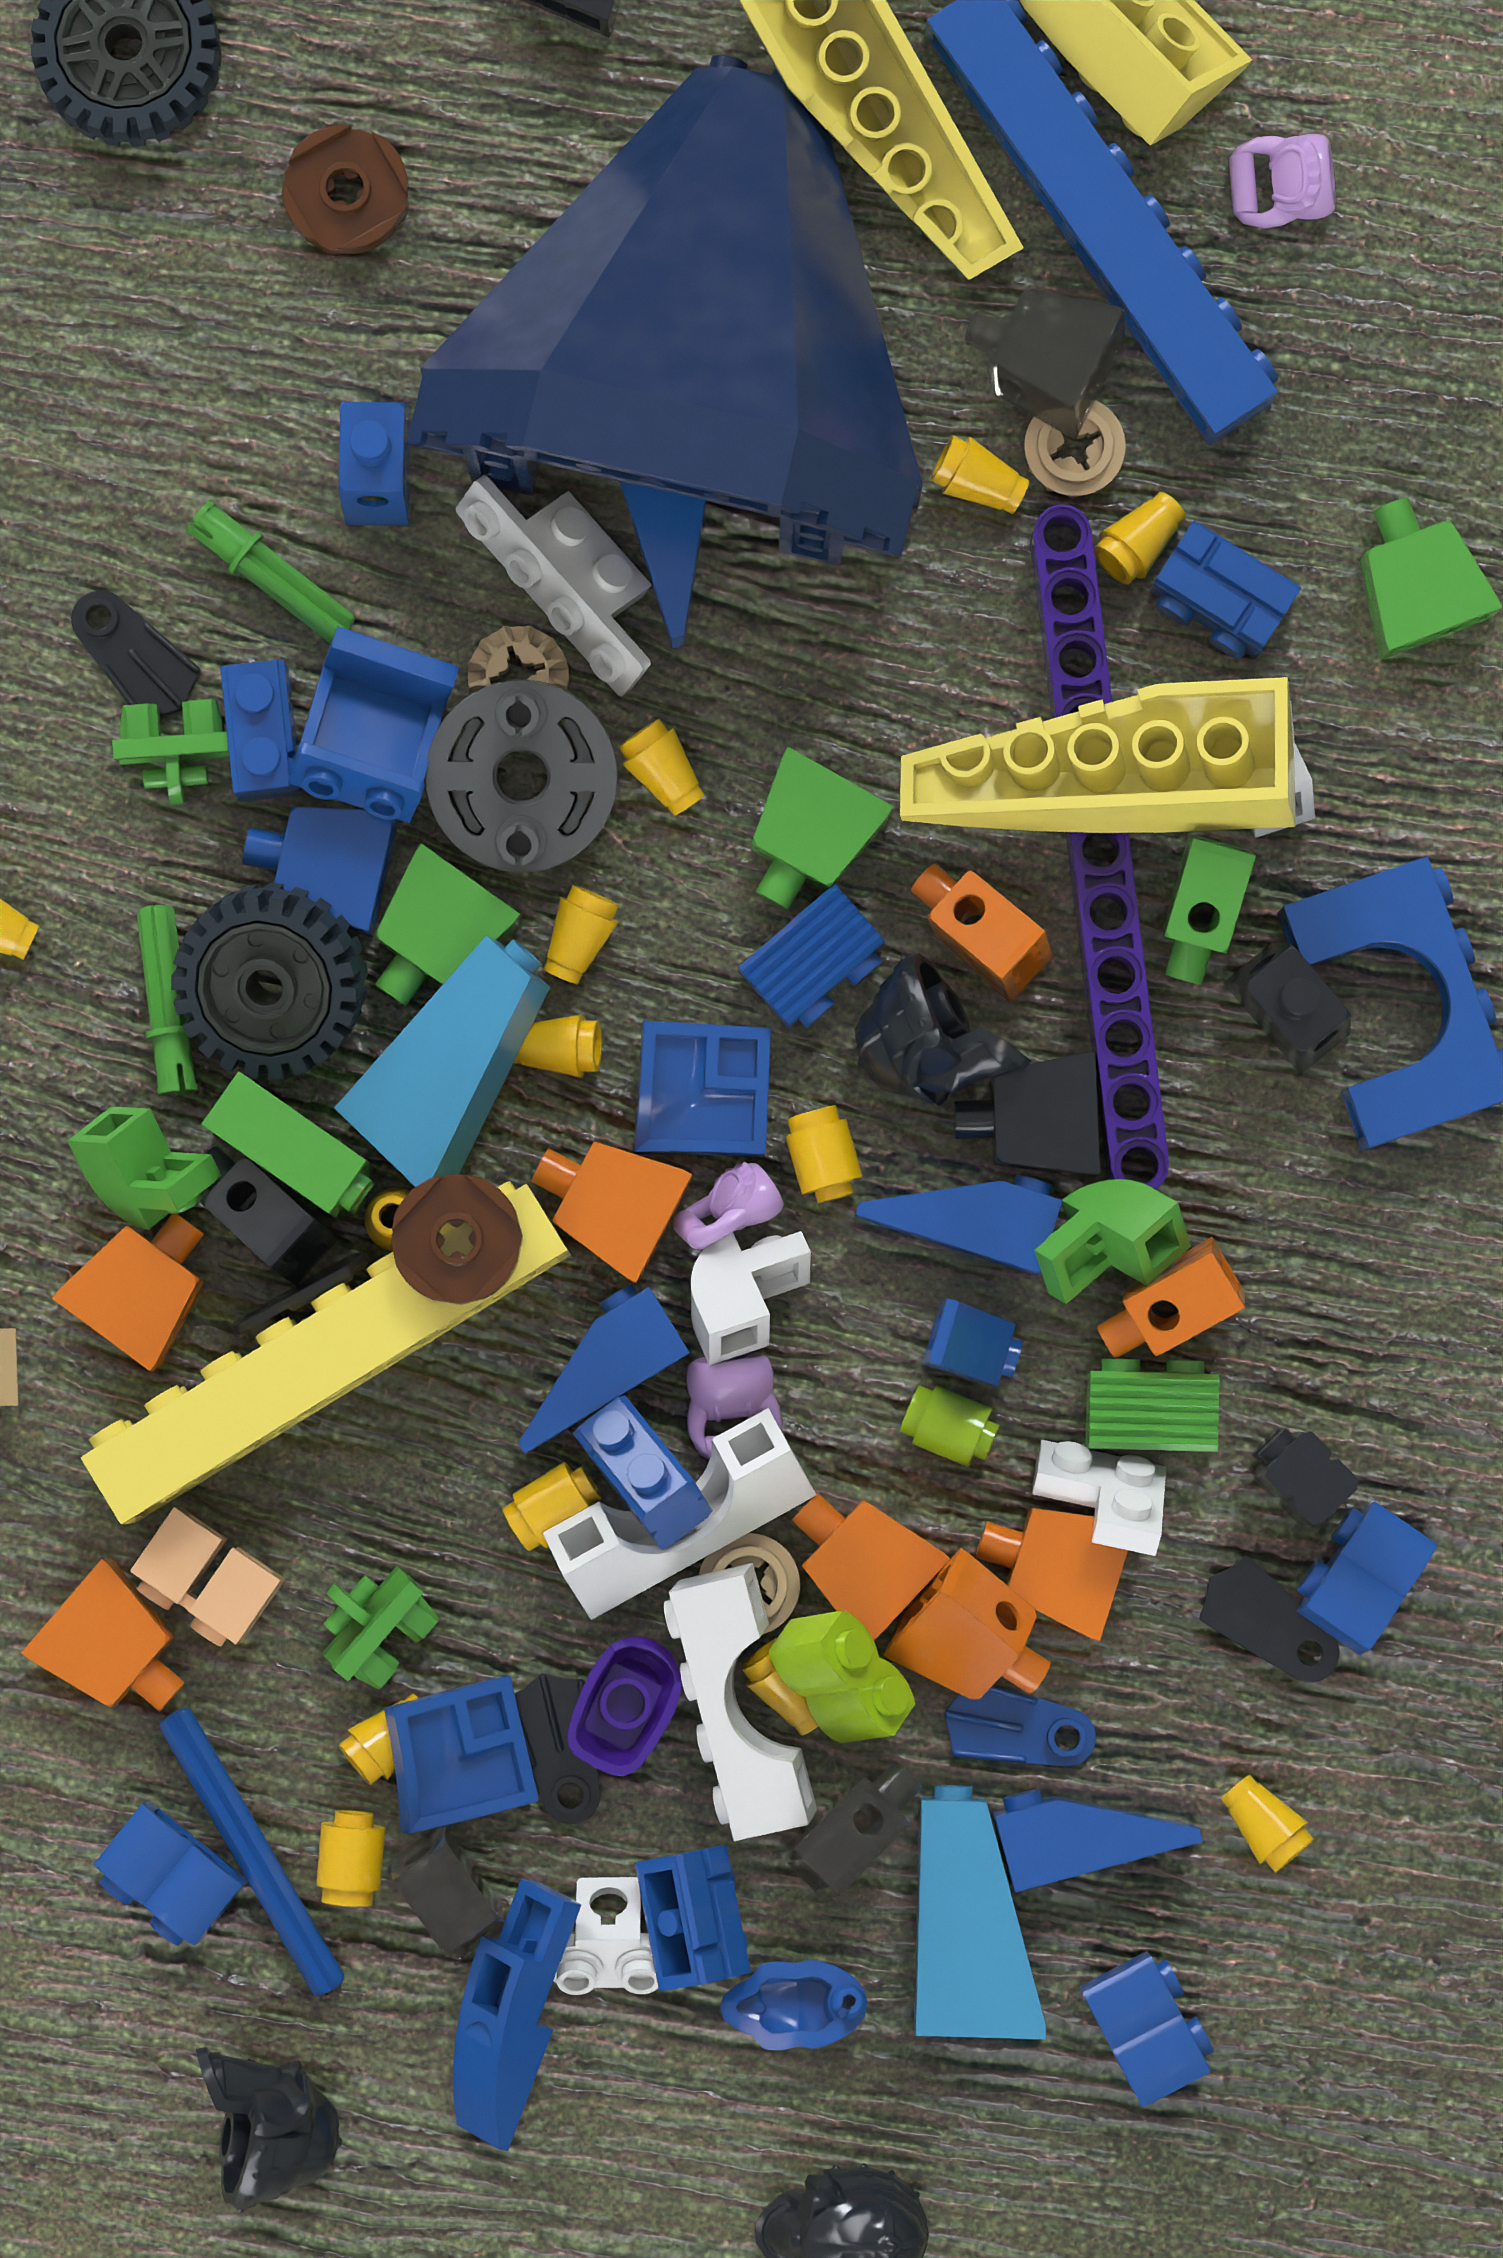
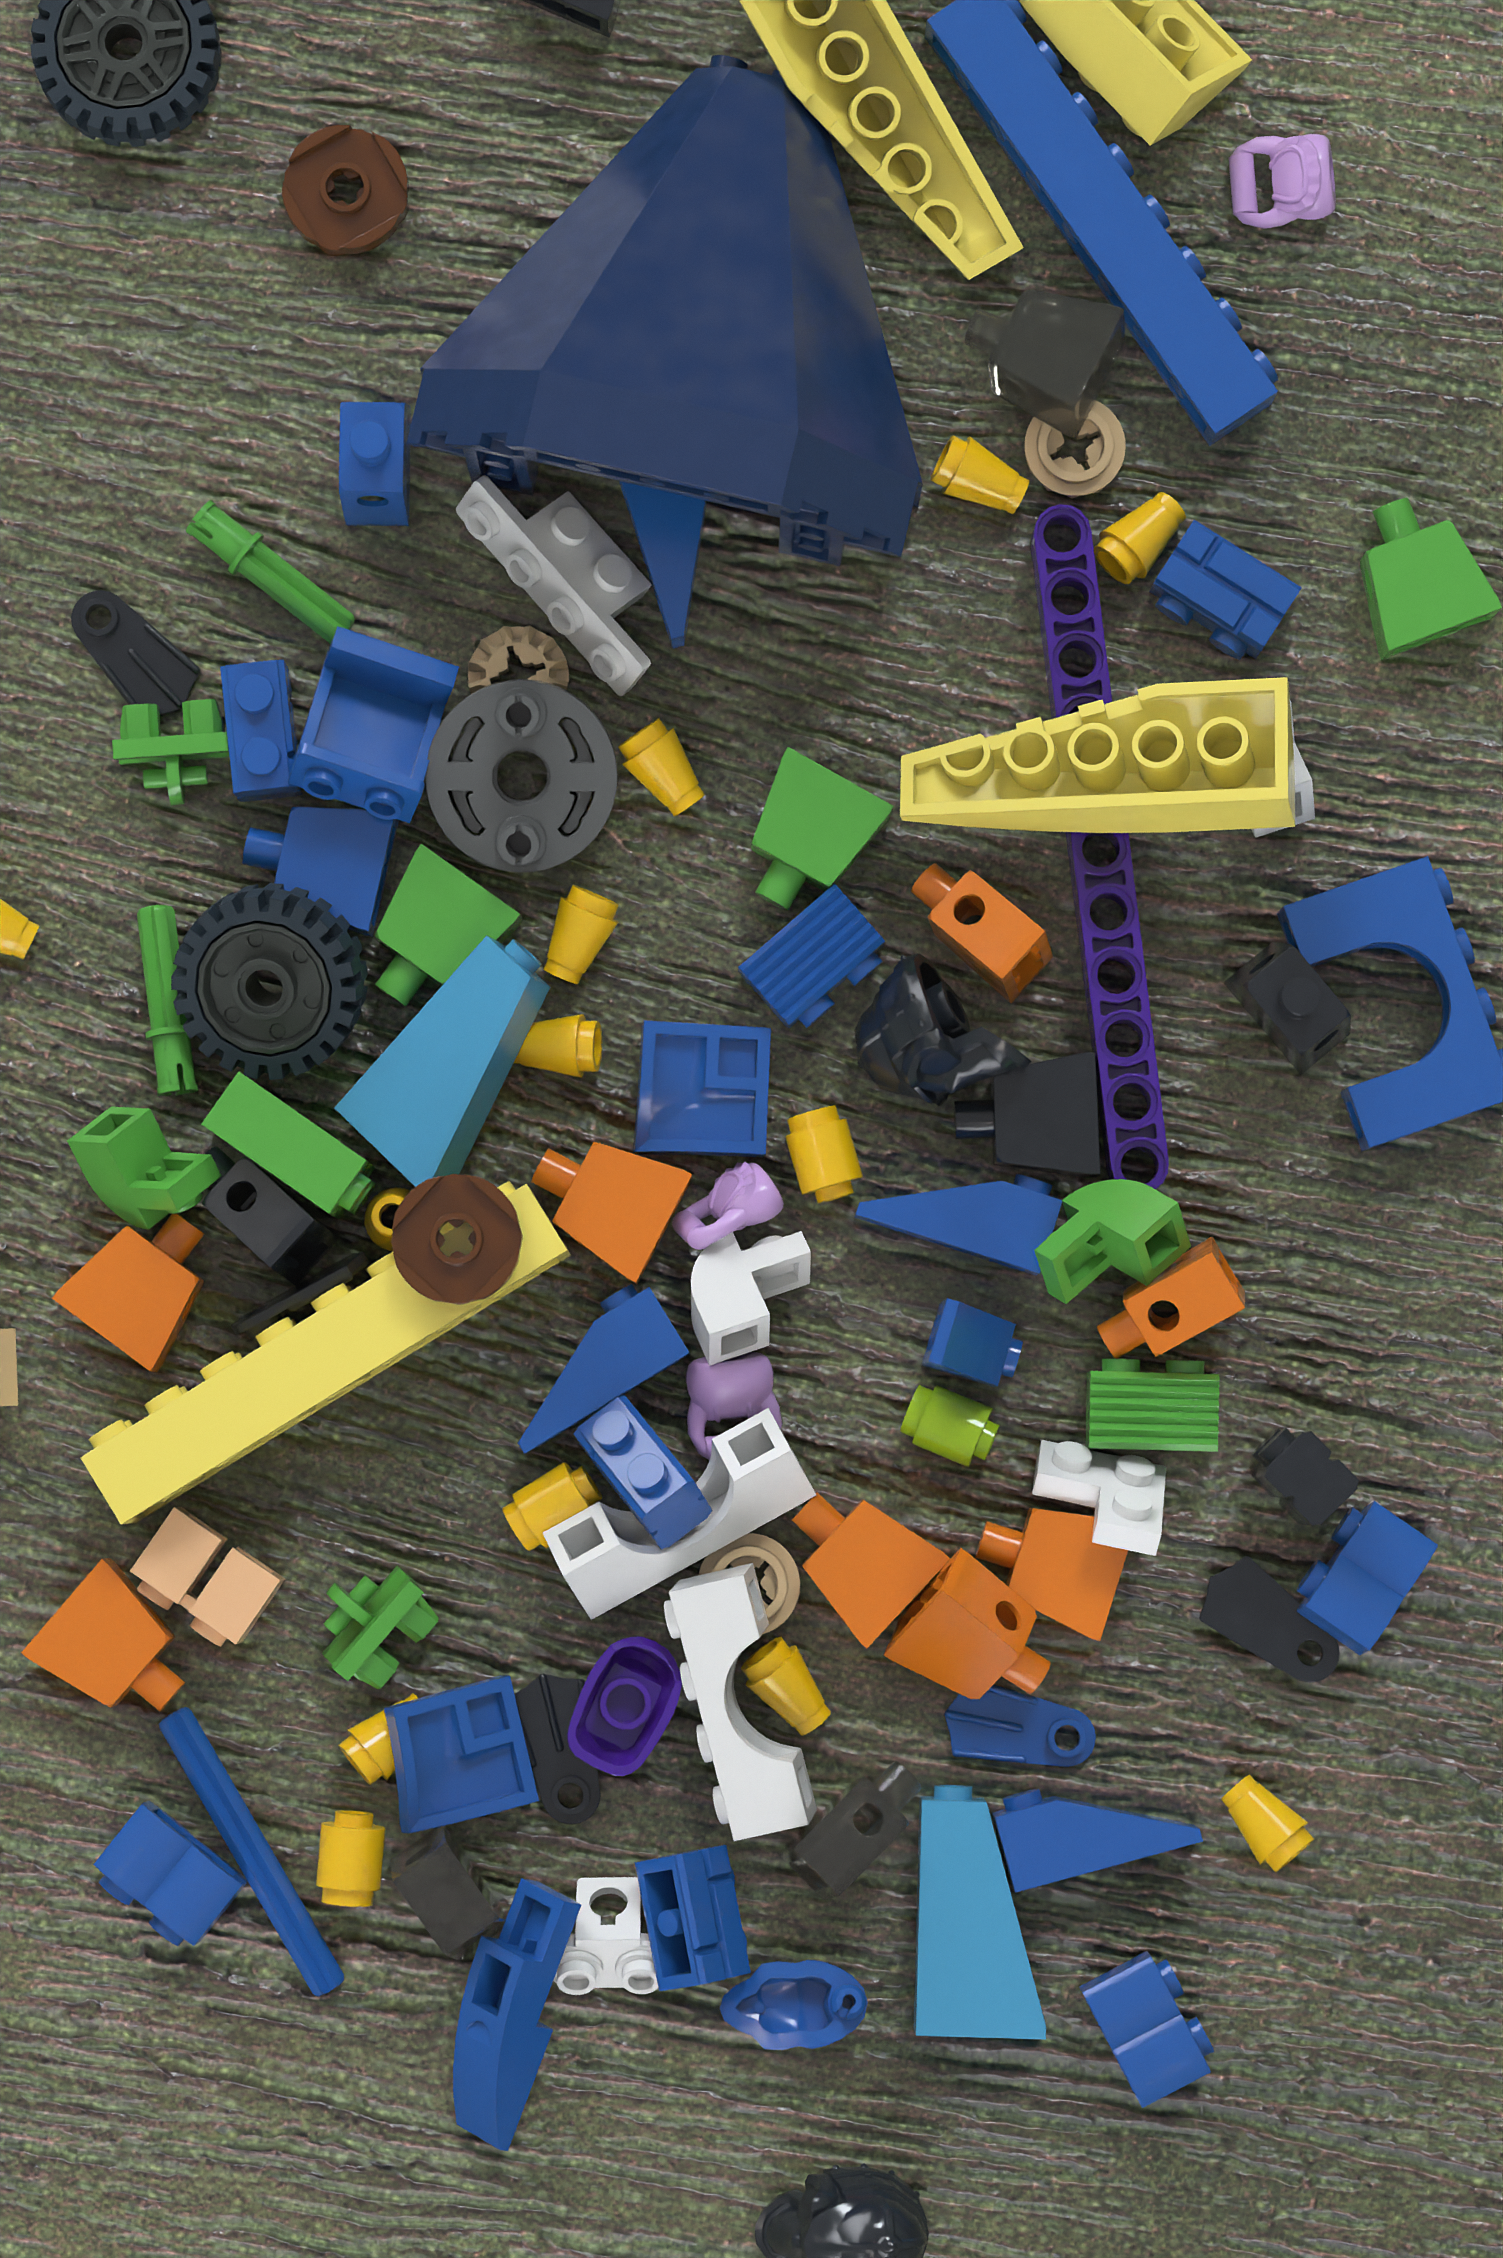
(274, 2128): black head -> none
(842, 1677): lime brick -> none
(1208, 874): bright green torso -> none

